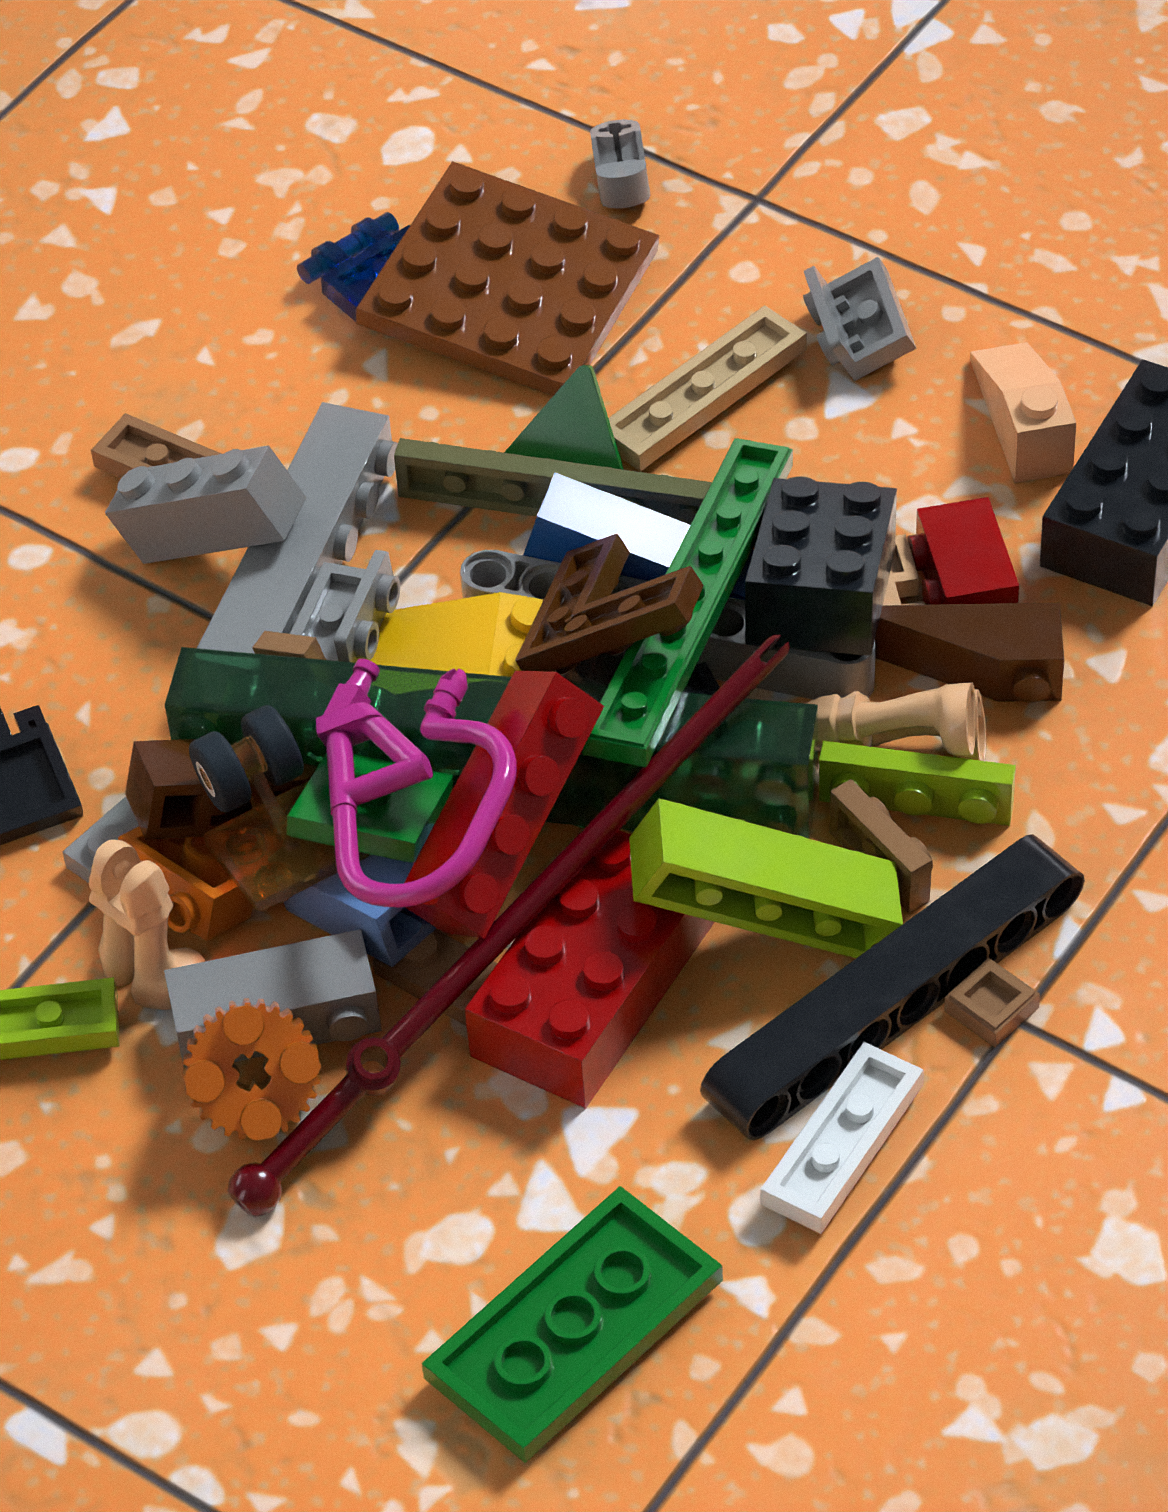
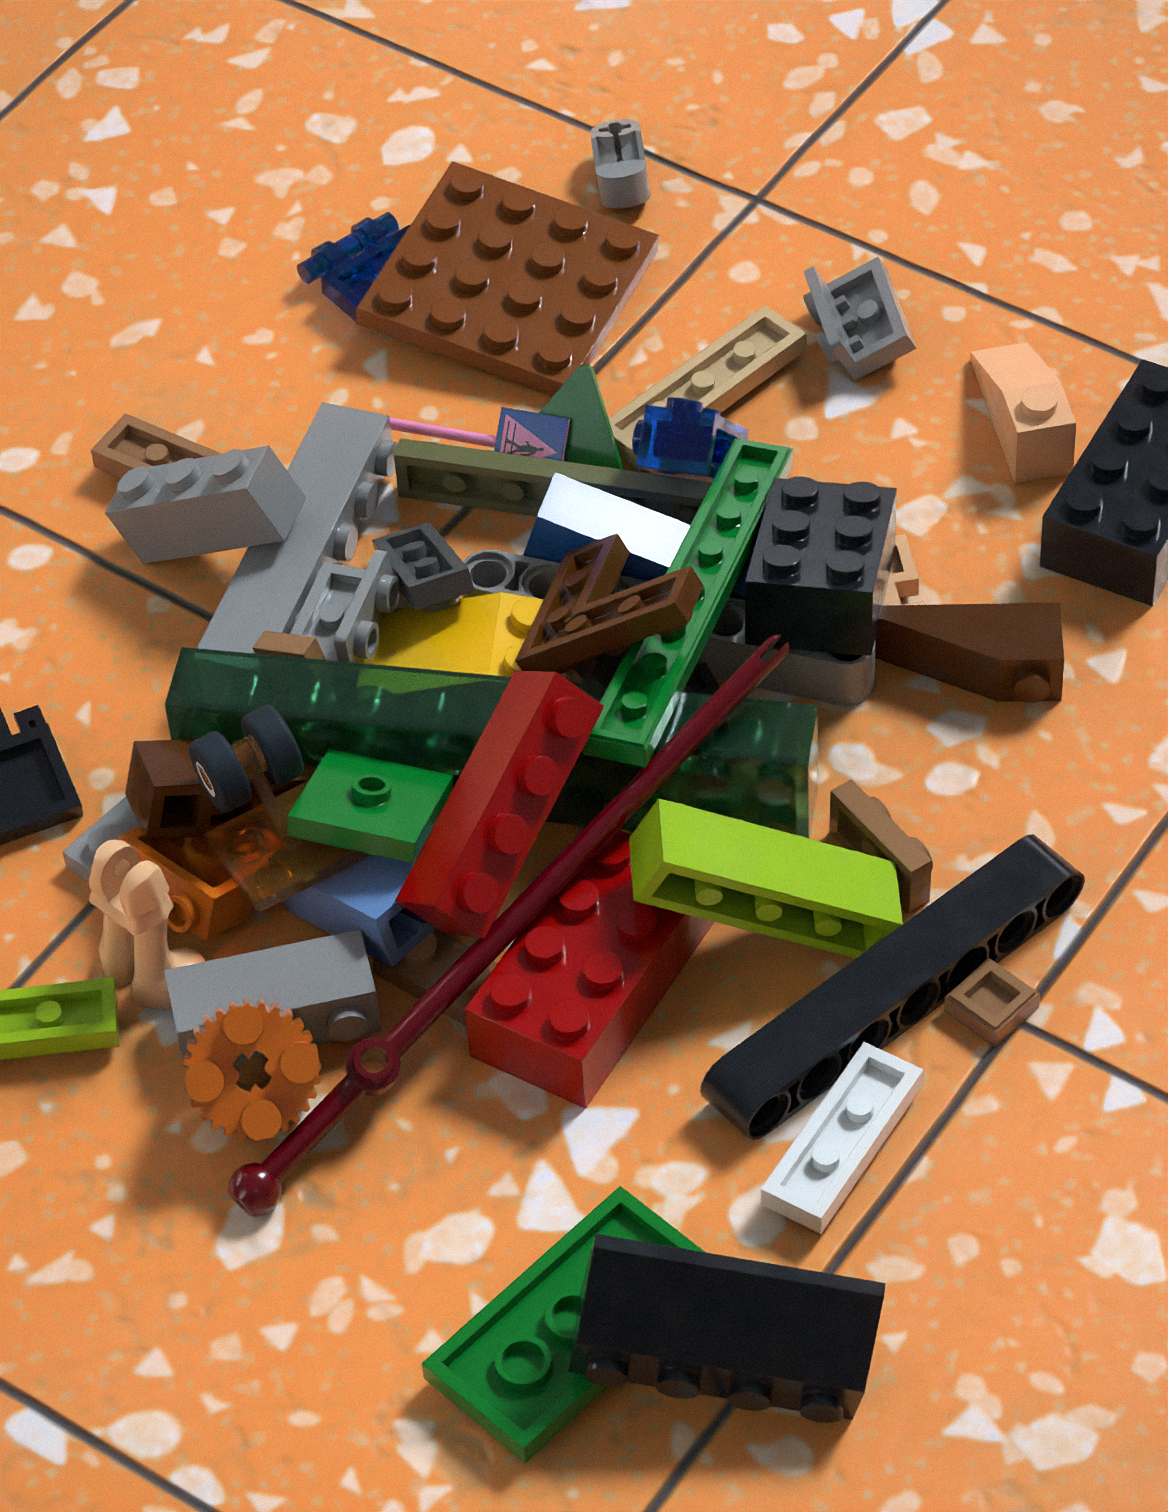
(352, 721): dark pink piece -> none
(427, 567): none -> dark grey plate
(517, 433): none -> piece
(684, 439): none -> clear blue brick
(725, 1328): none -> black slope
(922, 782): lime plate -> none
(949, 712): light nougat piece -> none
(962, 555): red brick -> none

